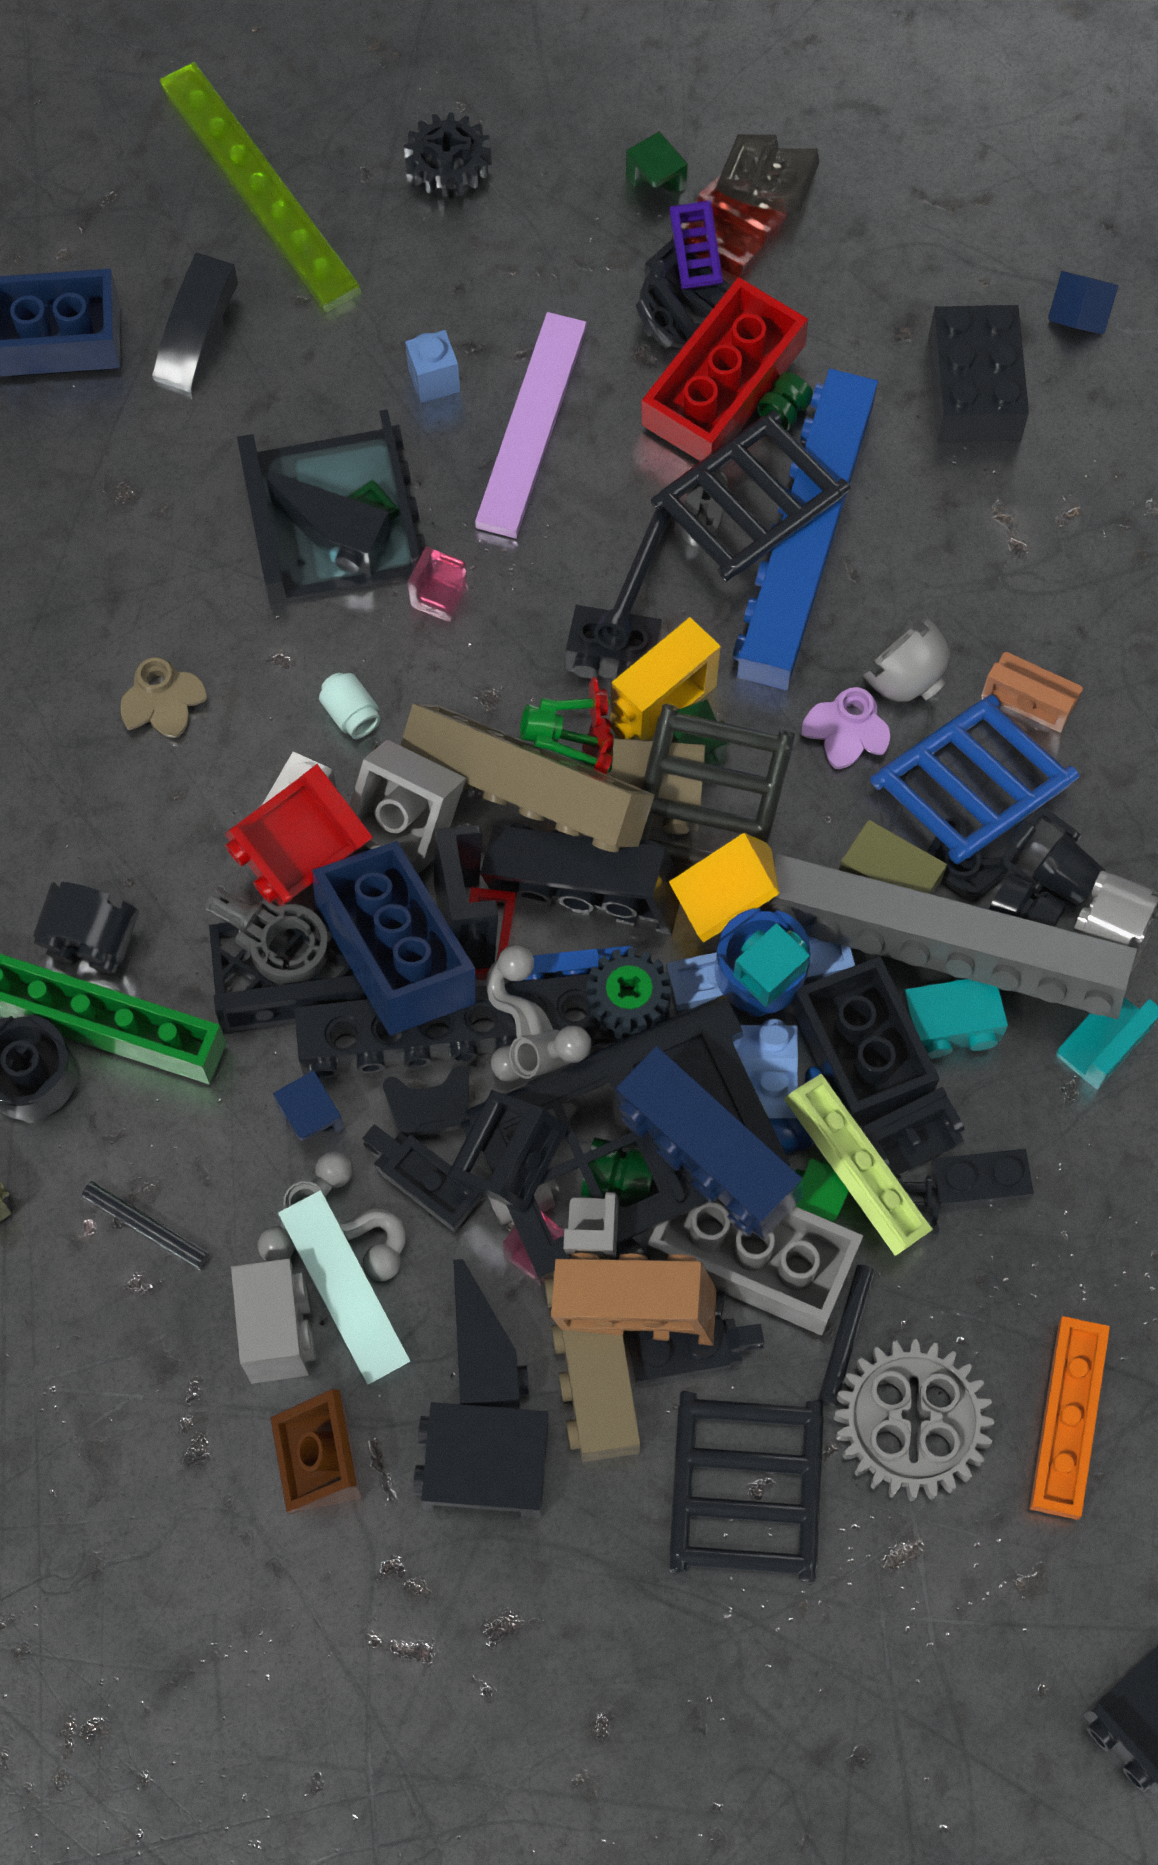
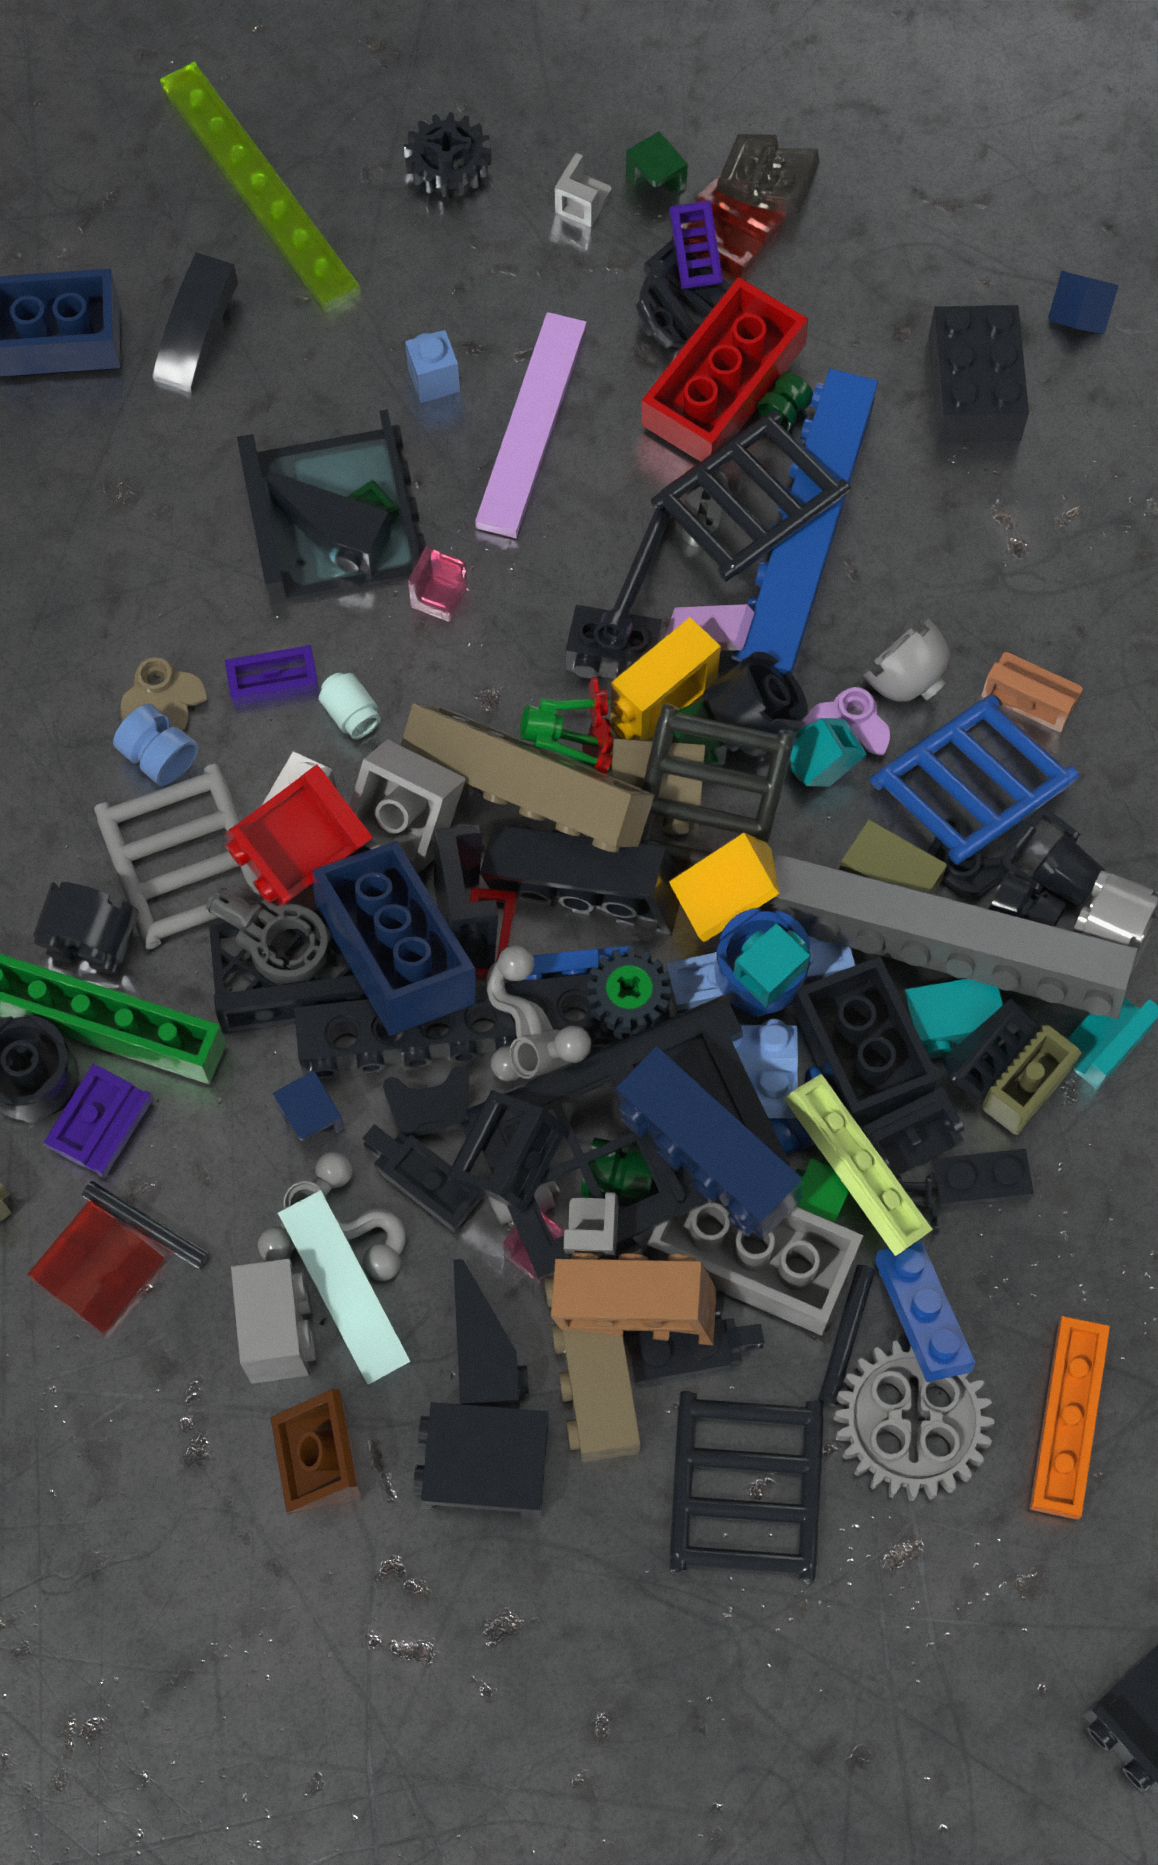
(95, 1266): none -> clear red slope
(98, 1120): none -> dark purple plate
(123, 855): none -> light grey bar
(161, 749): none -> medium blue wheel
(274, 682): none -> dark purple tile
(580, 195): none -> light grey panel
(724, 623): none -> lavender tile
(757, 698): none -> black brick
(825, 752): none -> teal brick
(925, 1313): none -> blue plate
(981, 1040): none -> black slope
(1031, 1079): none -> olive brick

